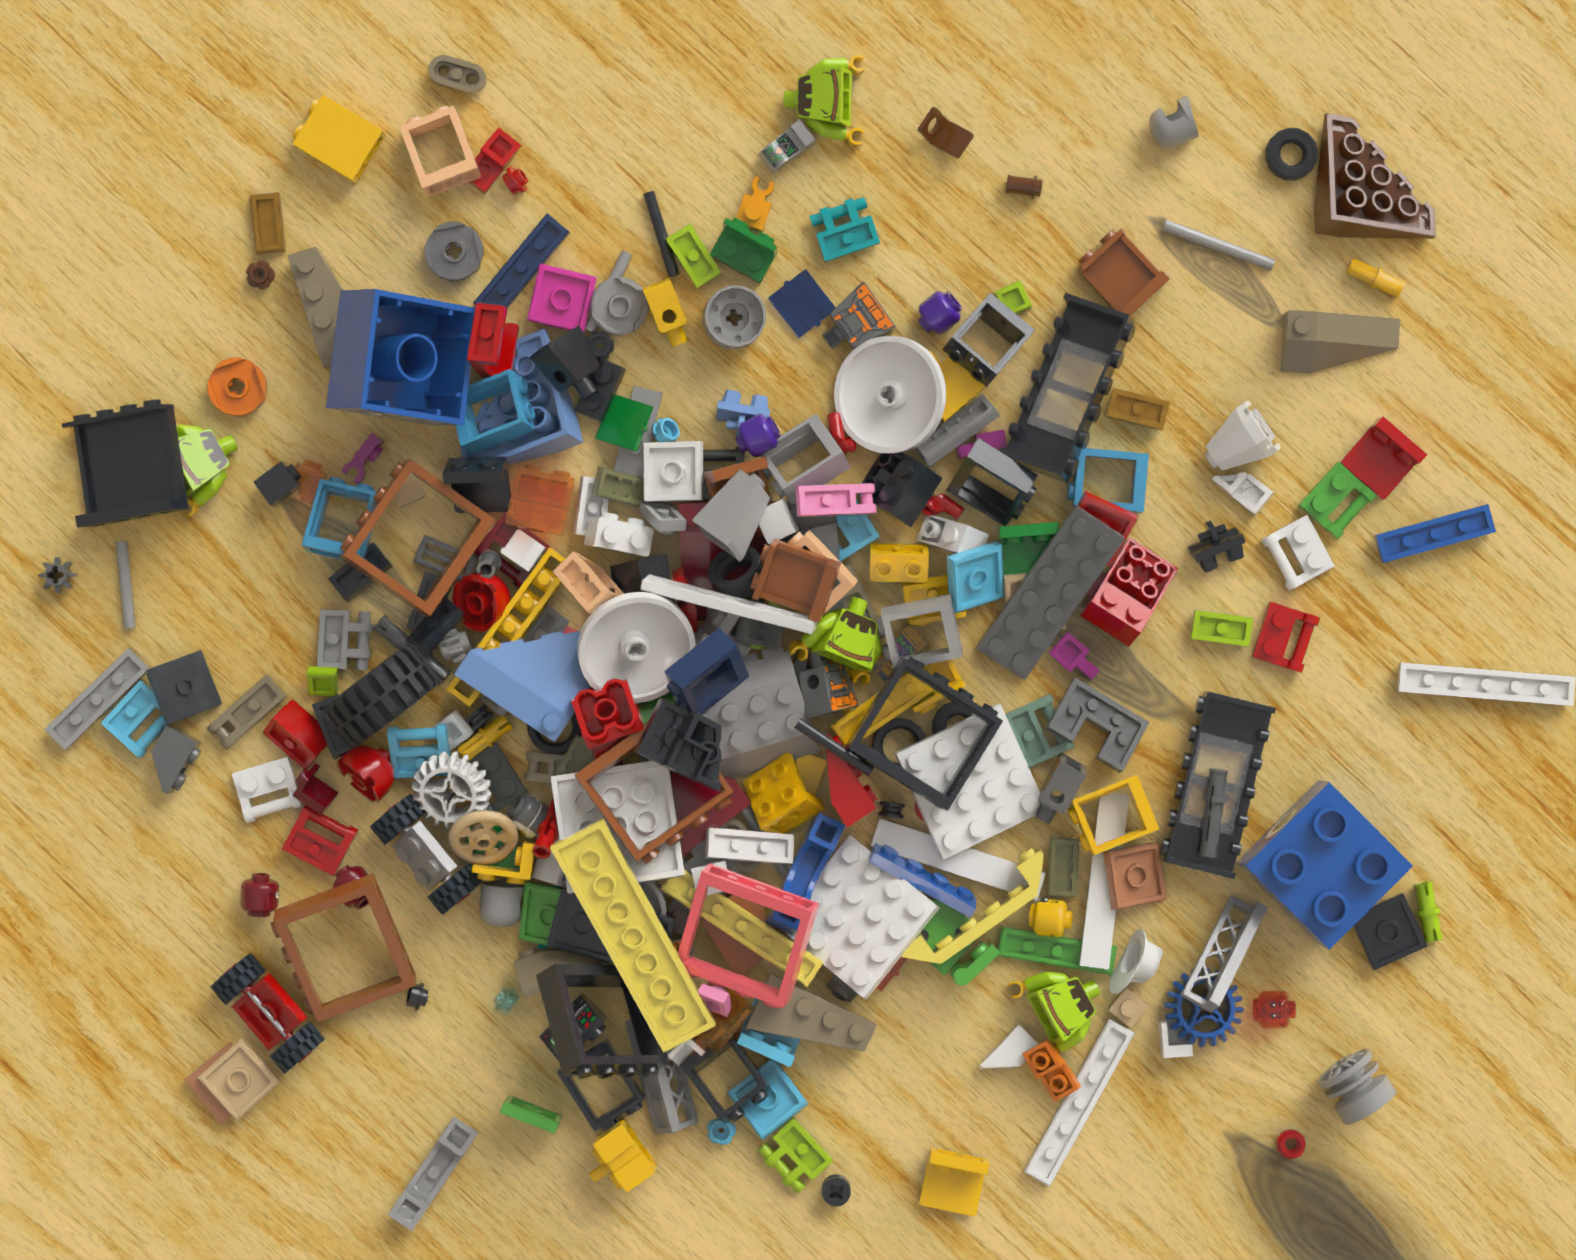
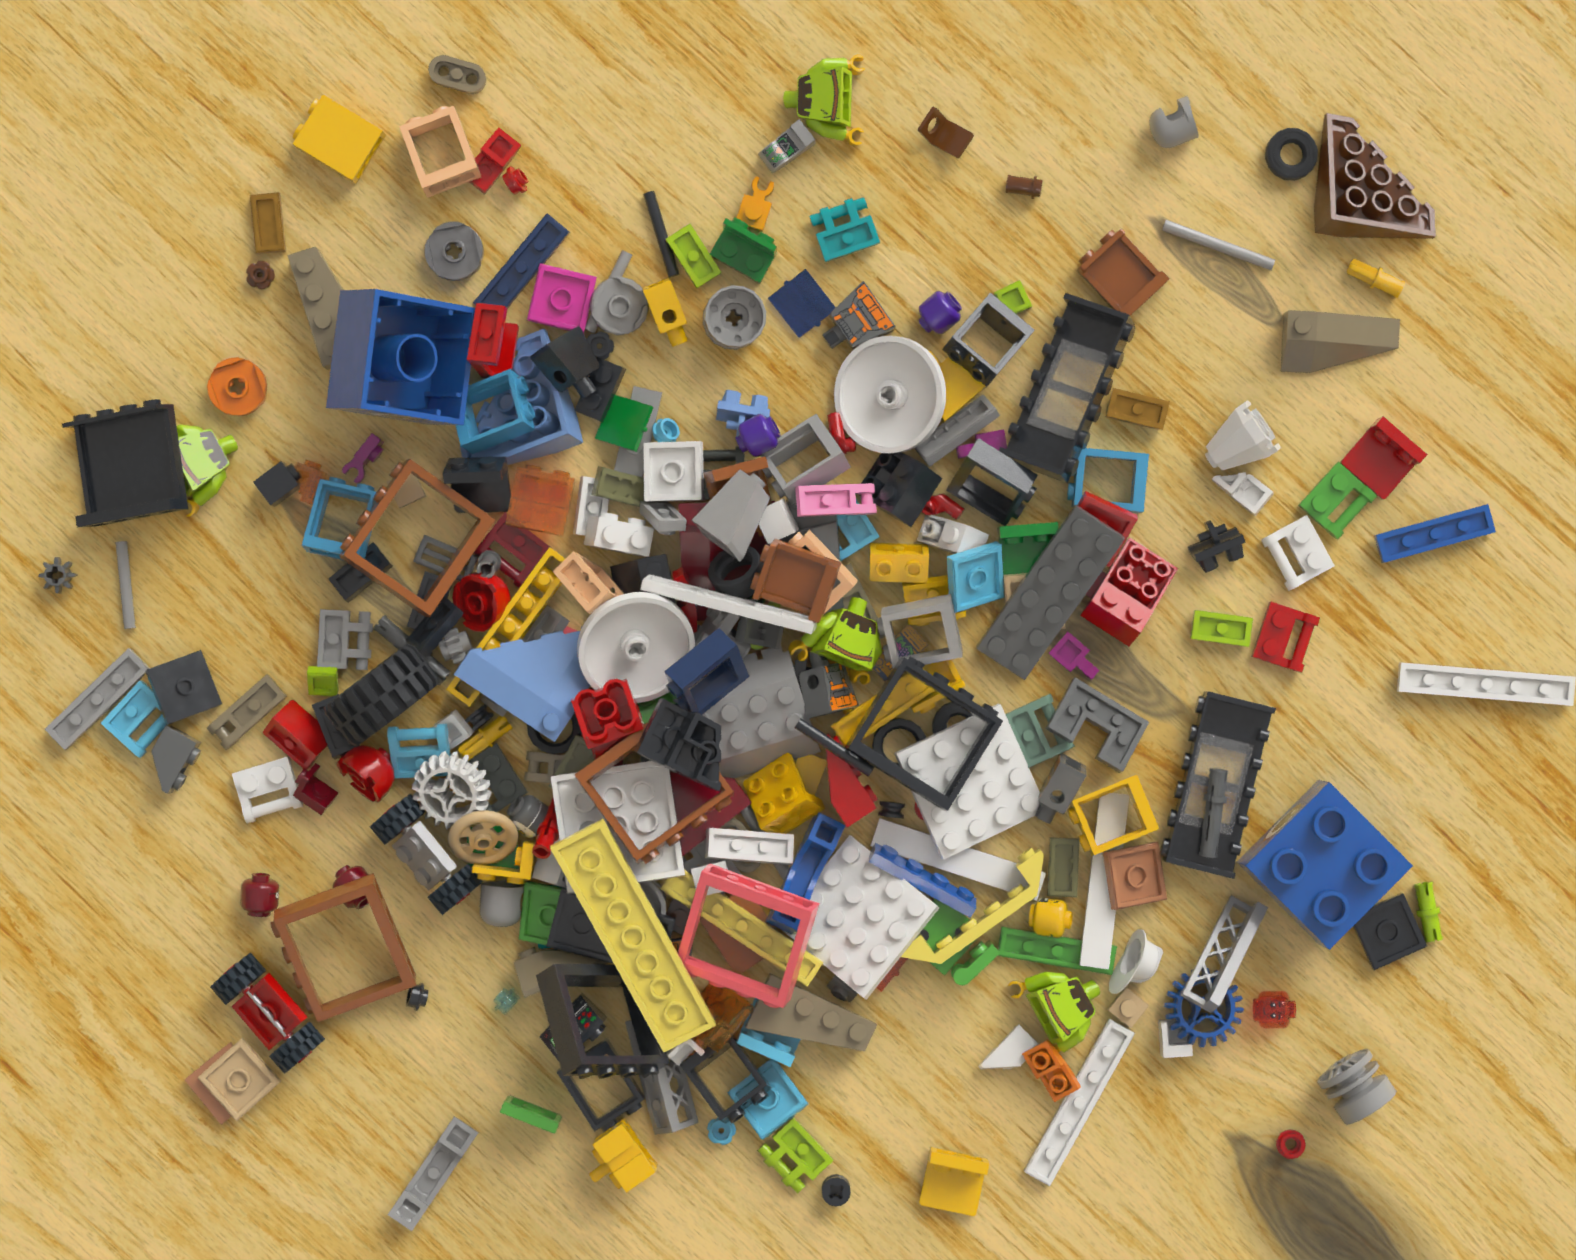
(316, 848): red plate -> none
(523, 550): white panel -> none
(716, 999): bright pink plate -> none

